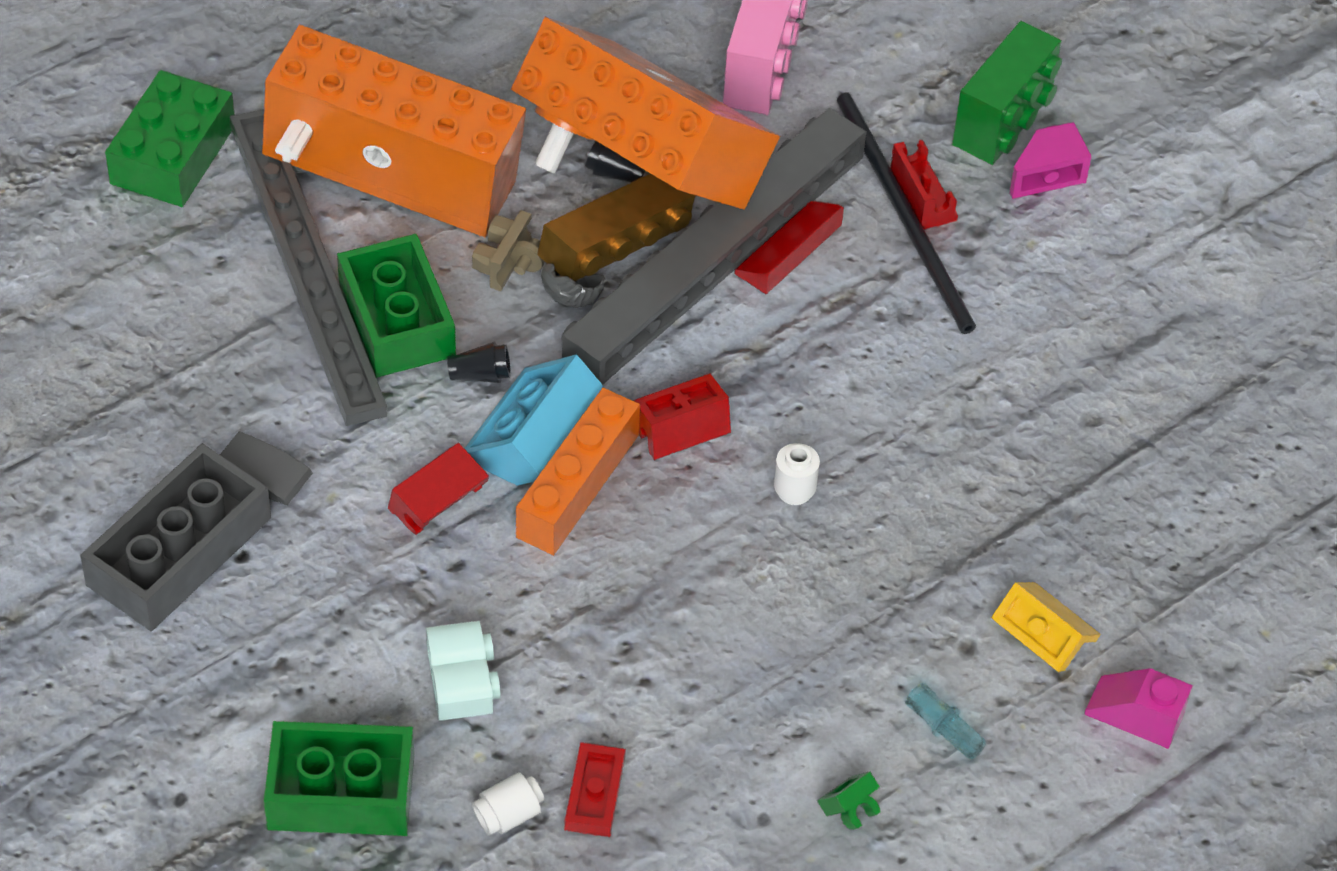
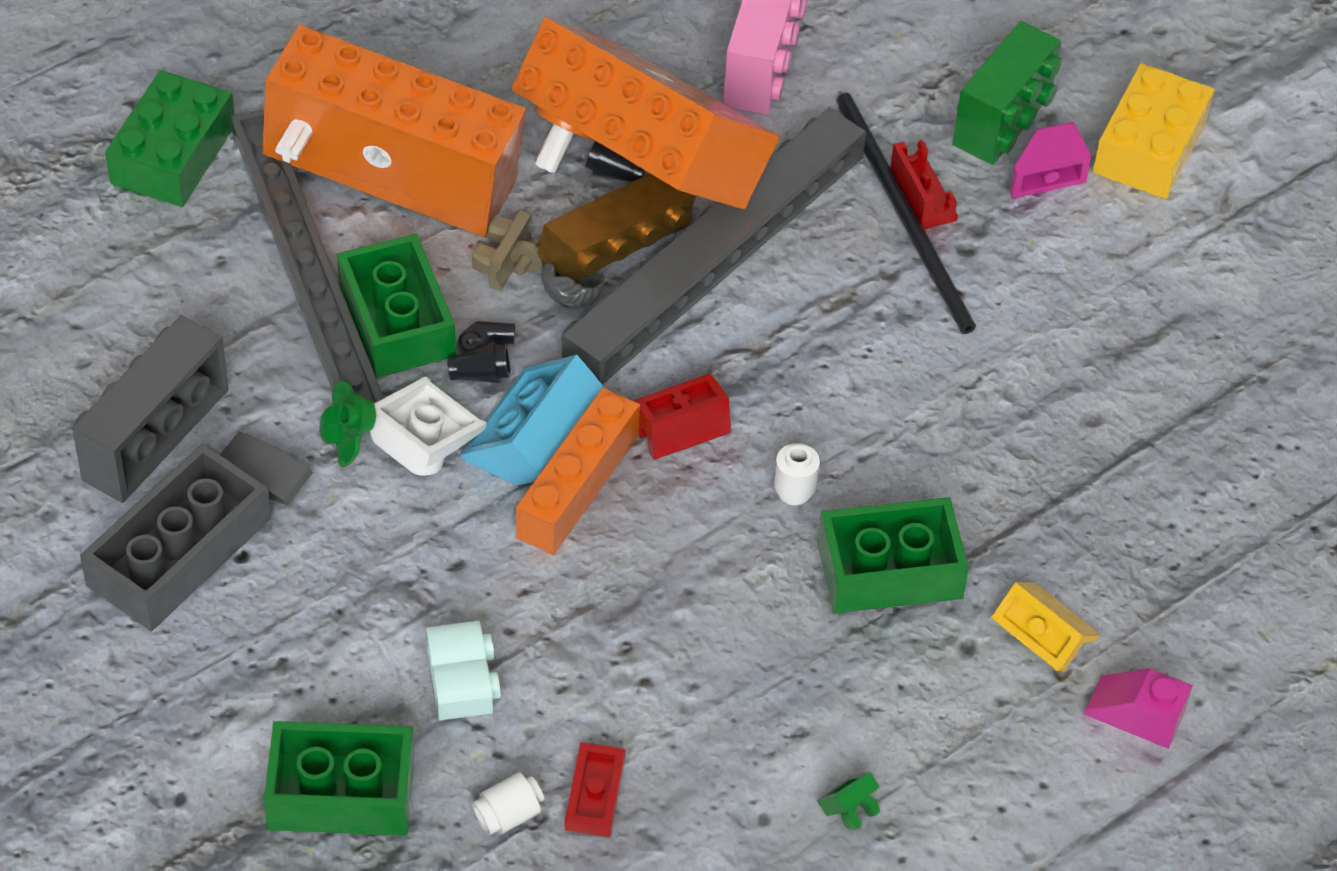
(150, 408): none -> dark grey brick
(346, 421): none -> green plate
(422, 426): none -> white slope
(436, 488): red hinge -> none
(484, 332): none -> black arm
(790, 245): red slope -> none
(892, 555): none -> green brick
(945, 721): clear light blue axle -> none
(1153, 130): none -> yellow brick

